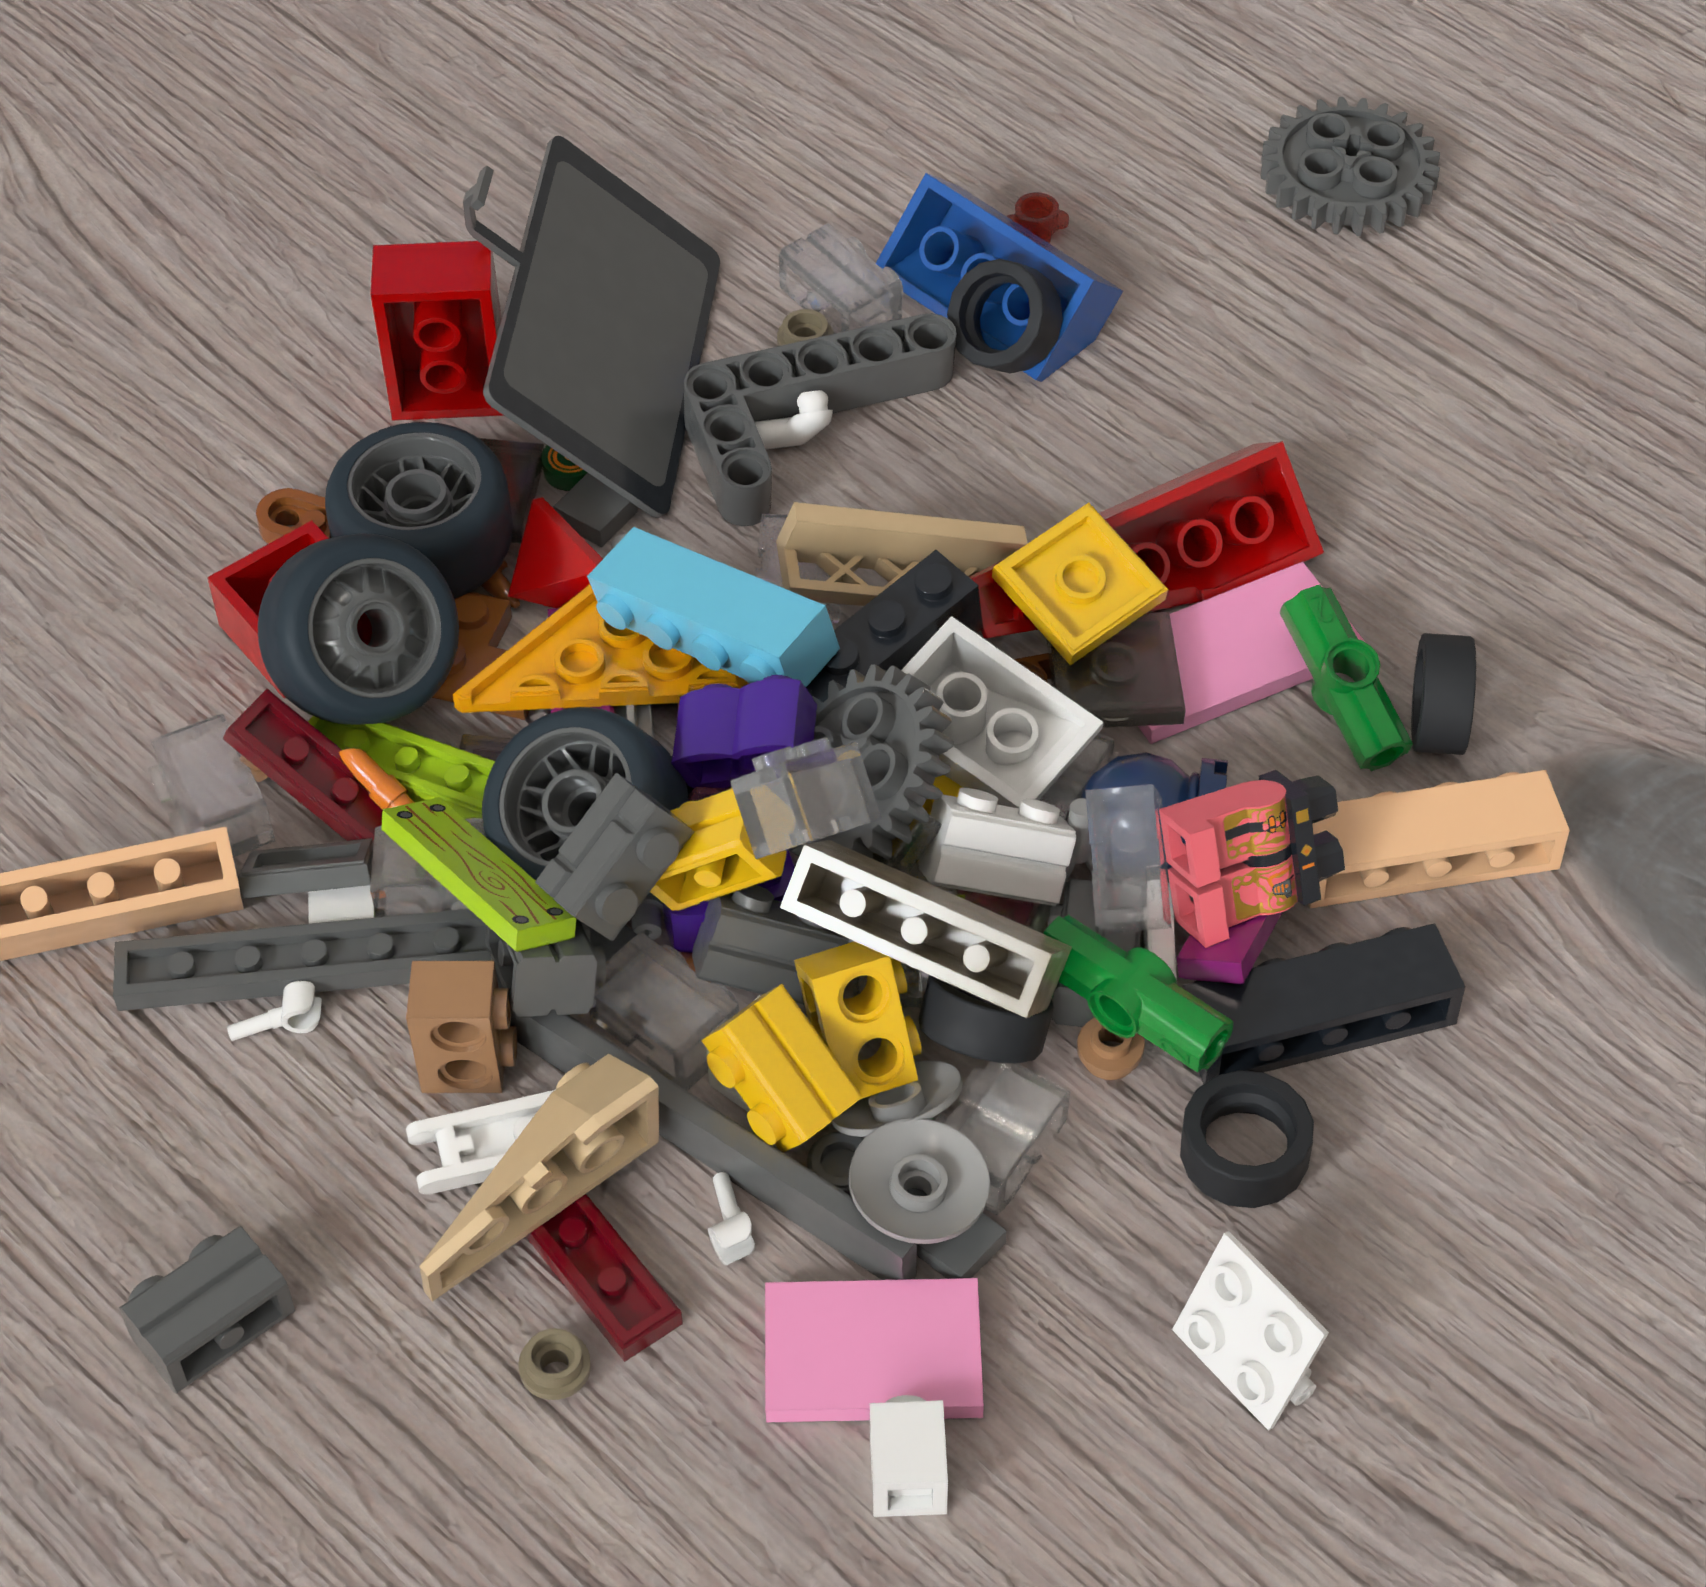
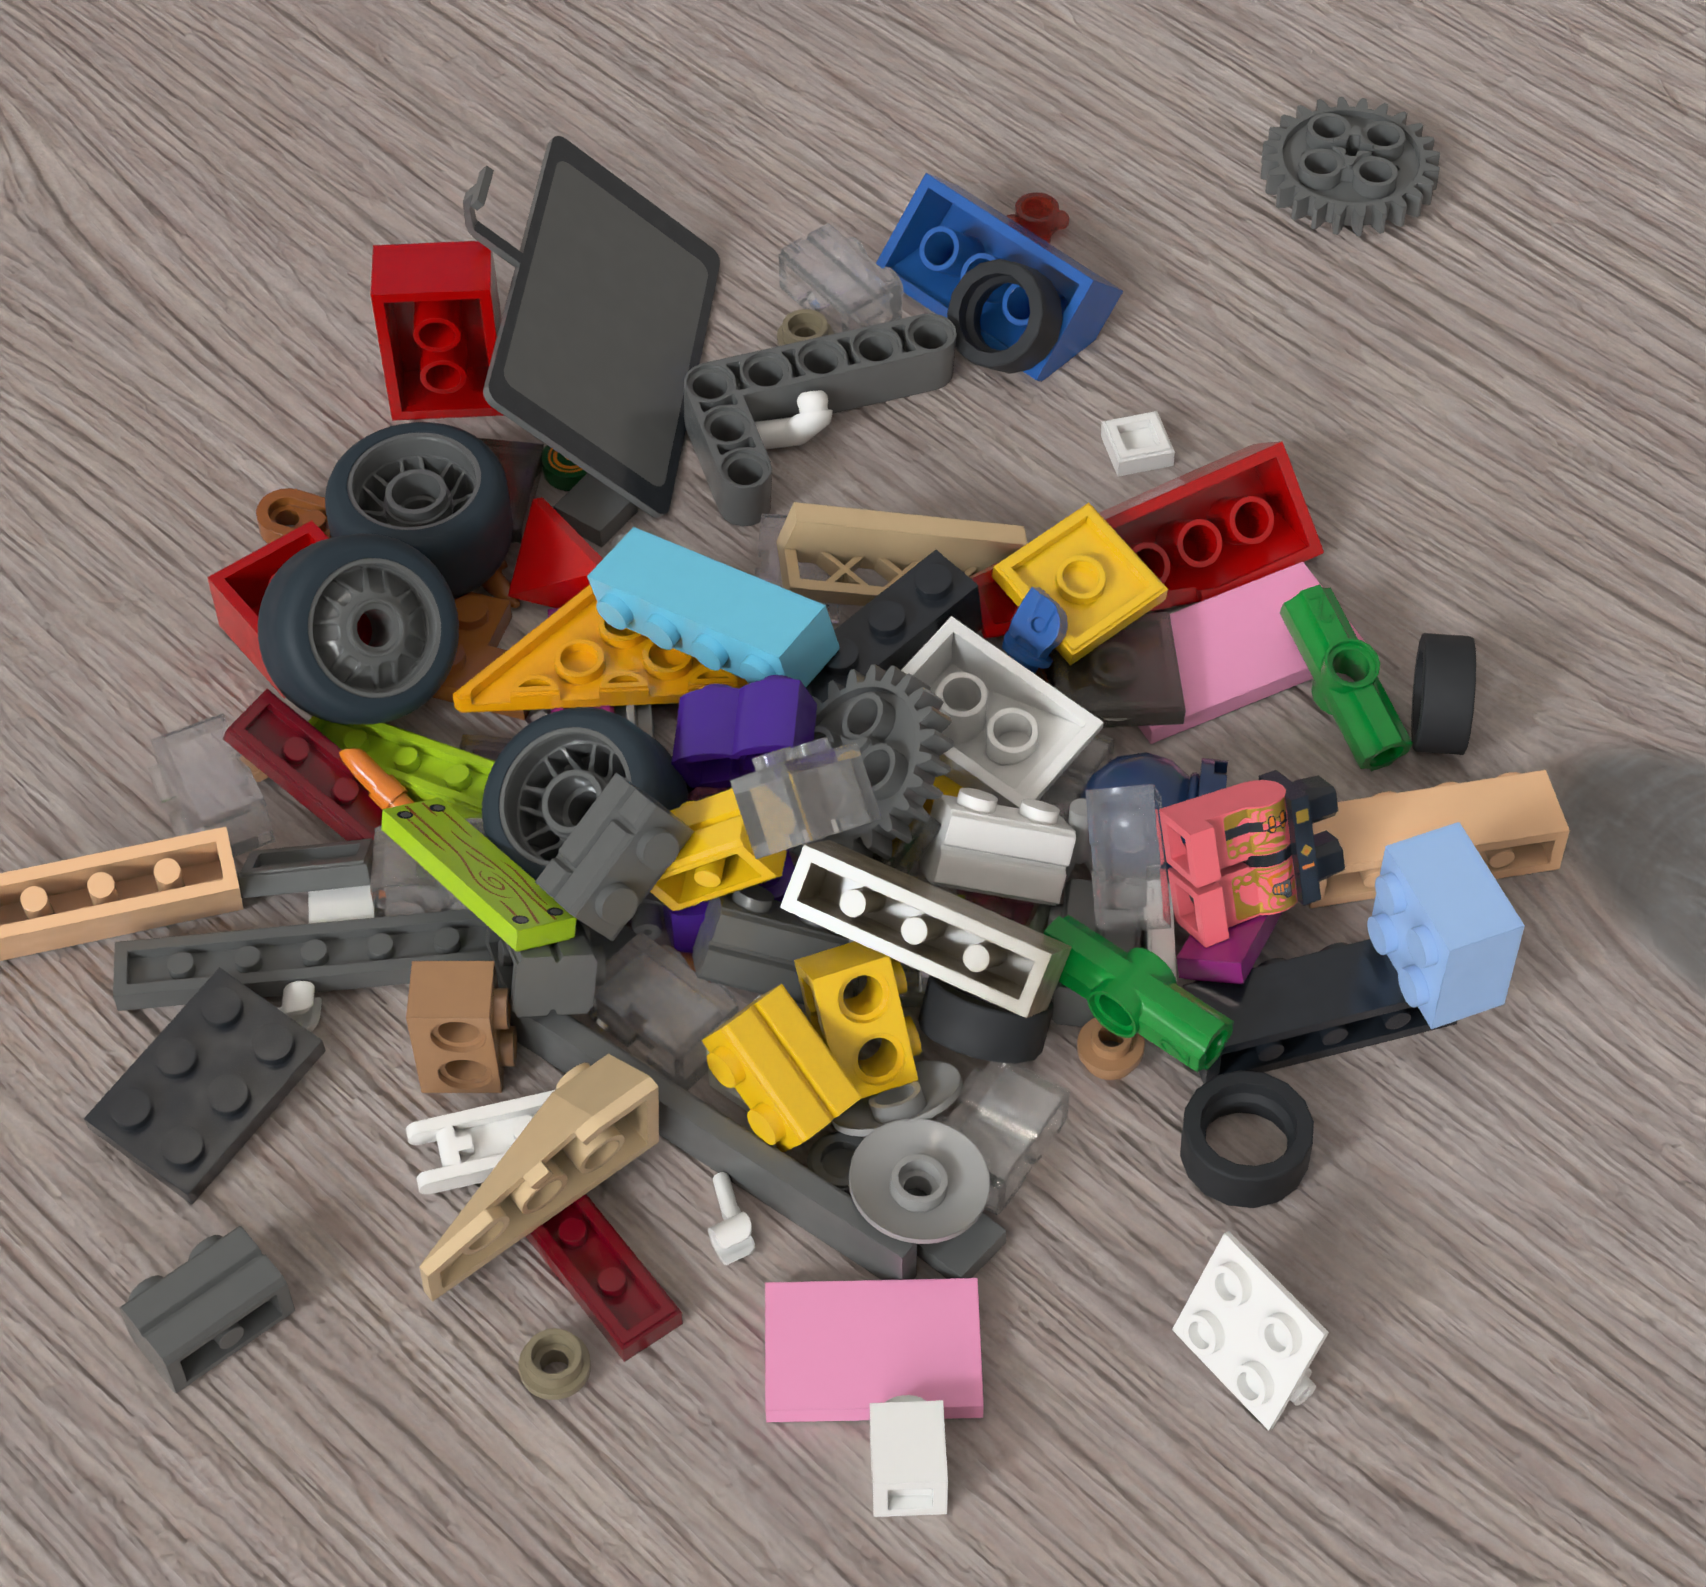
(205, 1085): none -> black plate
(1035, 630): none -> blue piece
(1137, 443): none -> white tile
(1444, 925): none -> light blue brick

